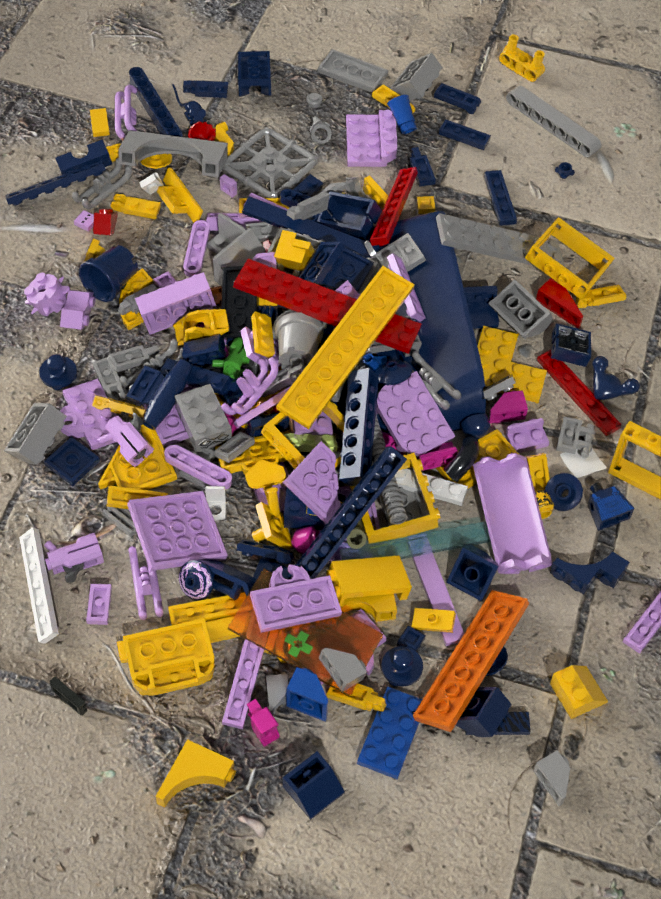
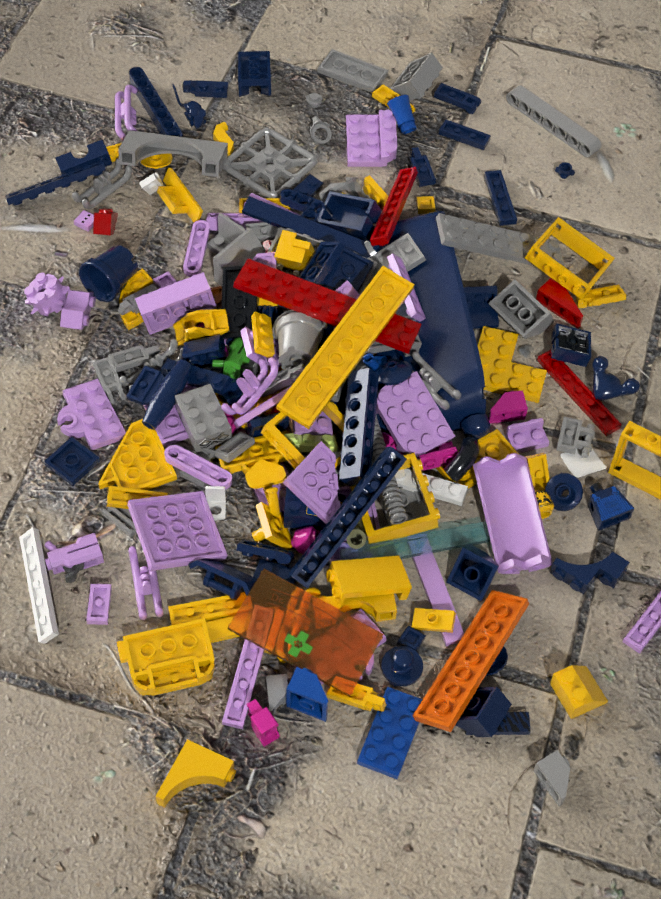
(36, 433): light grey slope -> none
(58, 372): dark blue plate -> none
(68, 696): pearl dark grey tile -> none
(94, 250): yellow tile -> none
(99, 122): yellow tile -> none
(117, 406): yellow hinge -> none
(129, 437): lavender piece -> none
(136, 206): yellow hinge -> none
(202, 131): red hair -> none
(202, 579): dish -> none
(228, 185): lavender plate -> none
(294, 600): lavender plate -> none
(309, 207): light grey hinge -> none
(313, 785): dark blue slope -> none
(343, 667): light grey slope -> none
(504, 384): light grey plate -> none
(522, 62): yellow piece -> none

